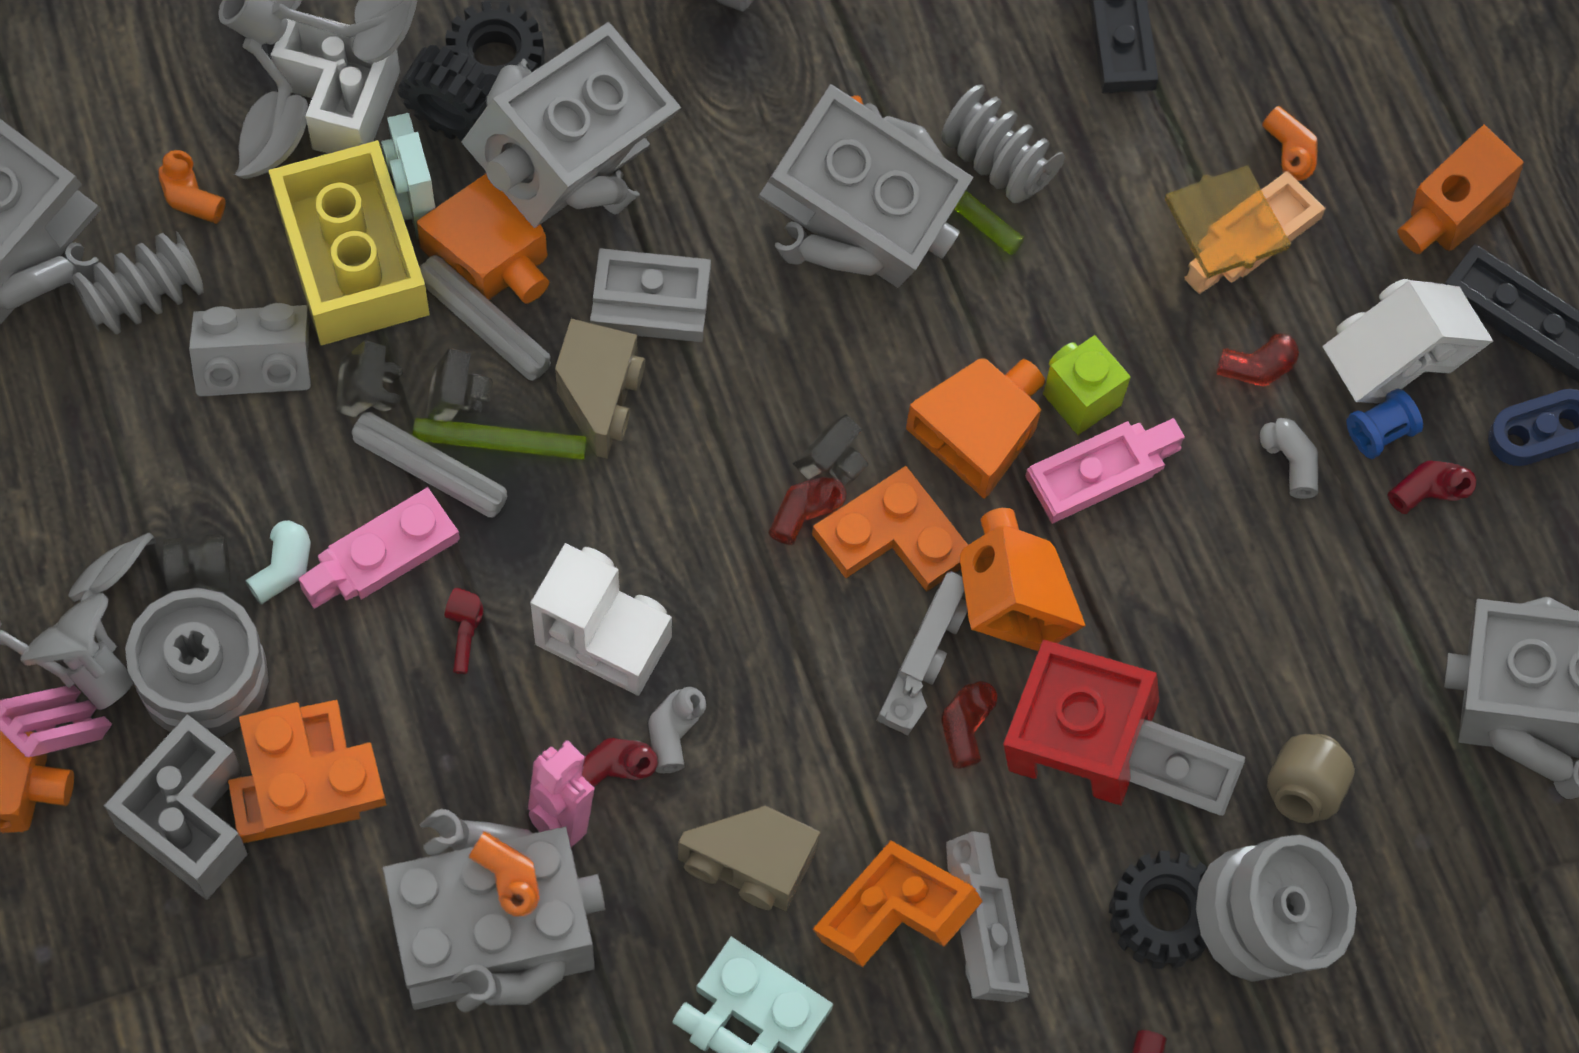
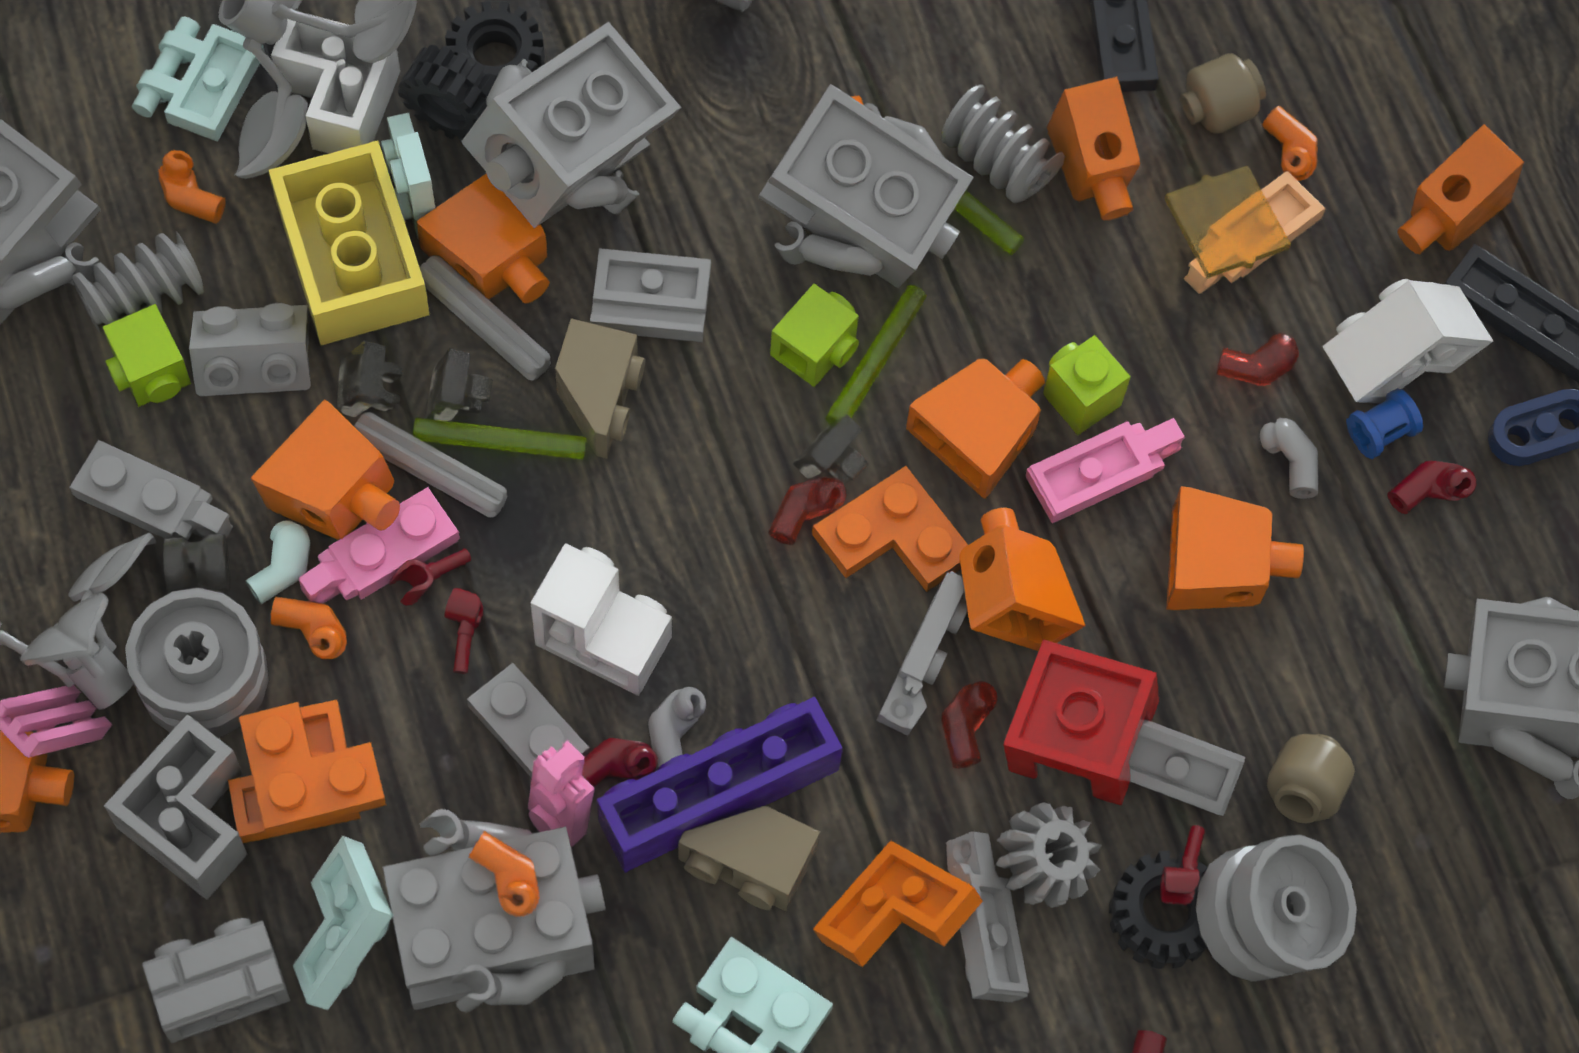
(145, 357): none -> lime brick
(147, 495): none -> light grey hinge
(210, 86): none -> light aqua plate
(215, 979): none -> light grey brick
(317, 623): none -> orange arm
(328, 477): none -> orange torso
(354, 920): none -> light aqua plate
(422, 575): none -> dark red hand
(522, 718): none -> light grey plate
(718, 782): none -> dark purple brick
(816, 335): none -> lime brick
(878, 353): none -> clear neon green bar
(1065, 846): none -> light grey gear
(1097, 145): none -> orange torso
(1177, 883): none -> dark red hand
(1223, 93): none -> dark tan head
(1224, 552): none -> orange torso

